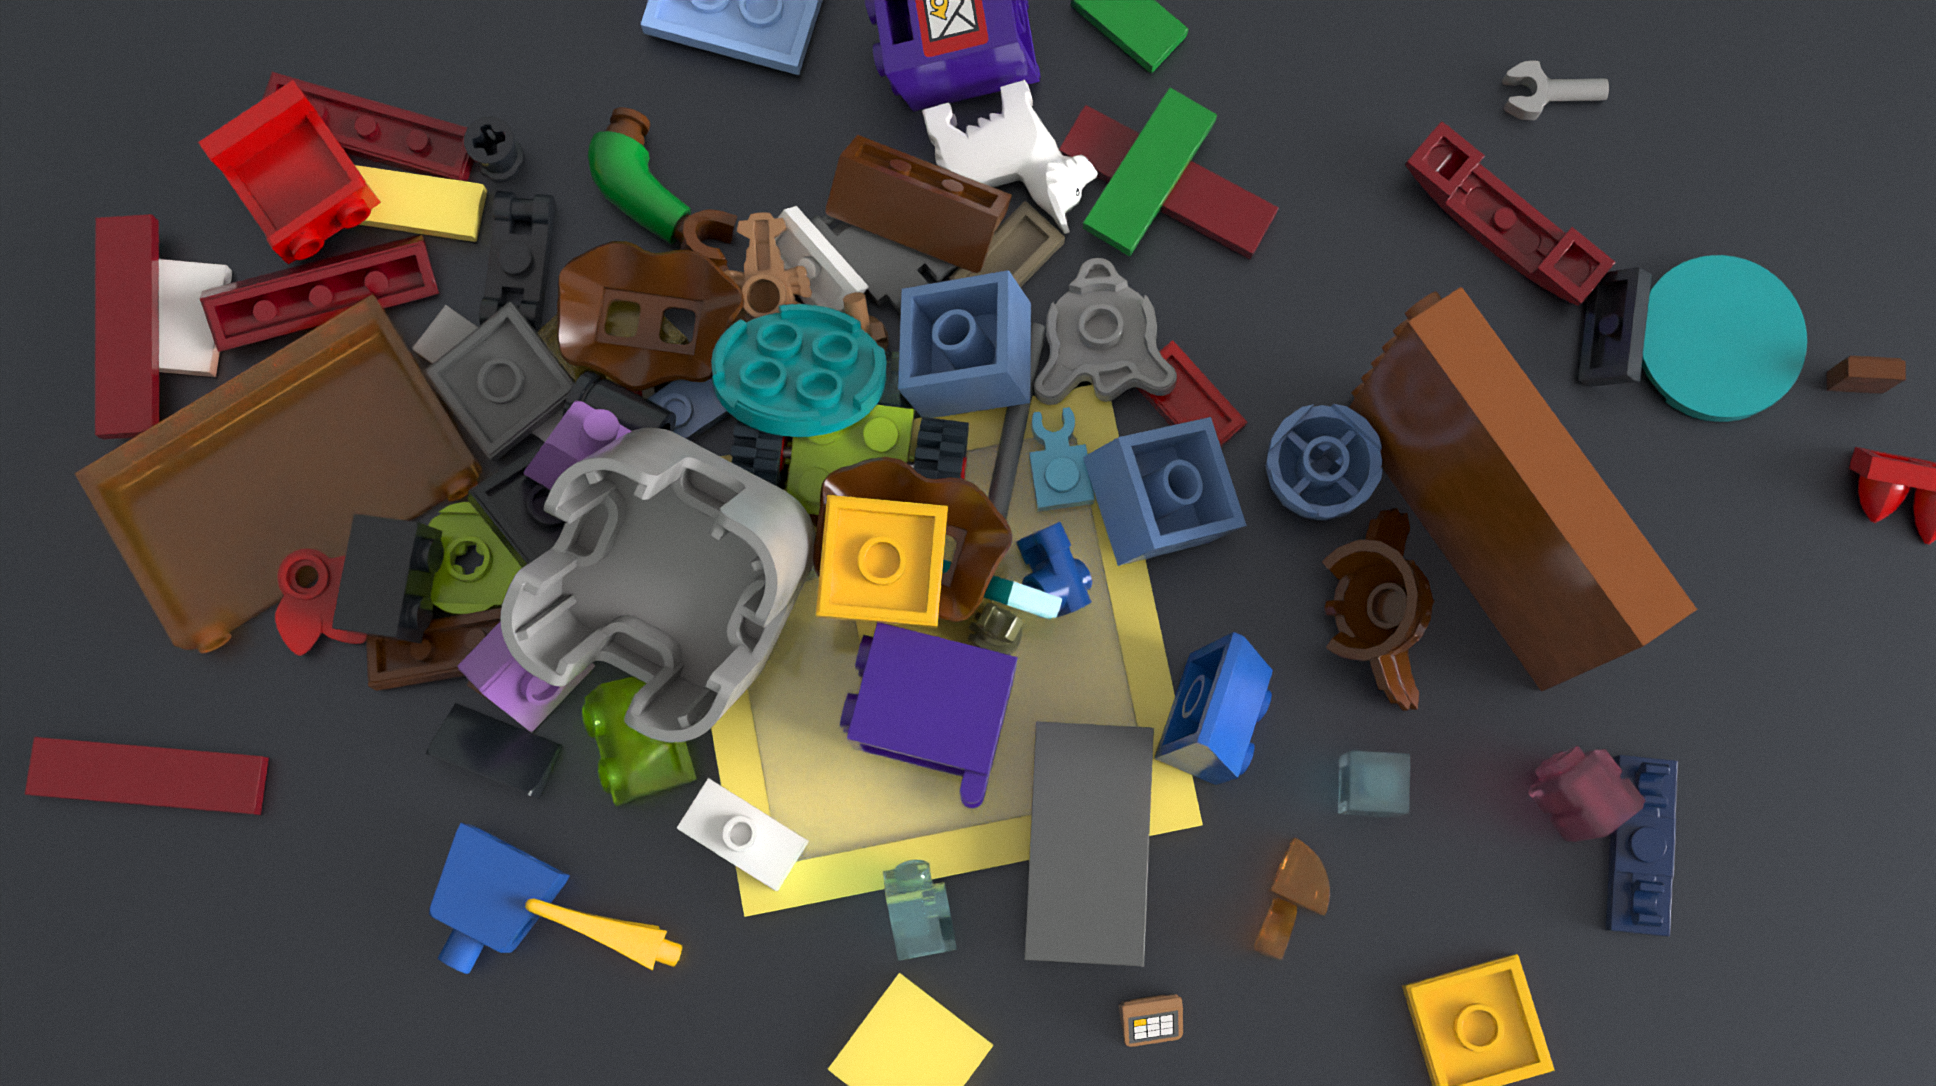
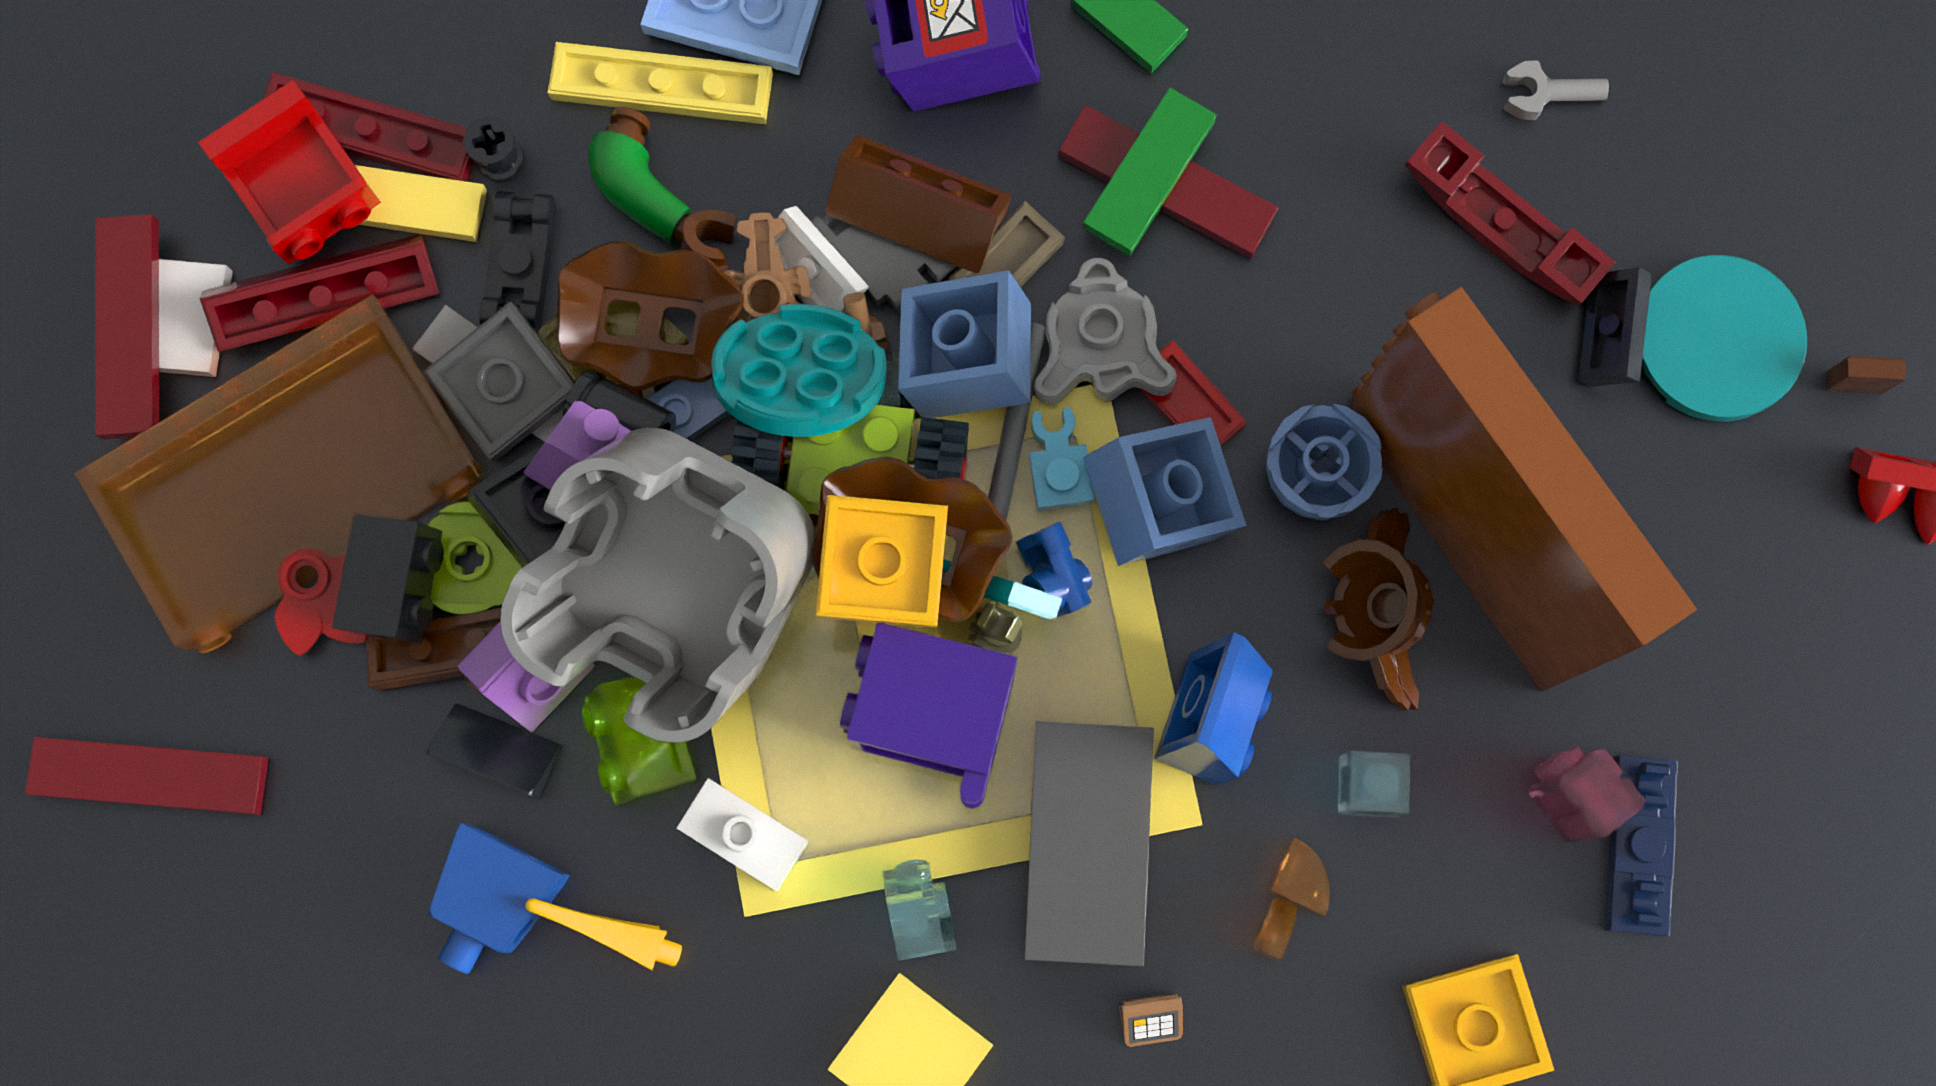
(660, 83): none -> light yellow tile
(1010, 150): white animal -> none

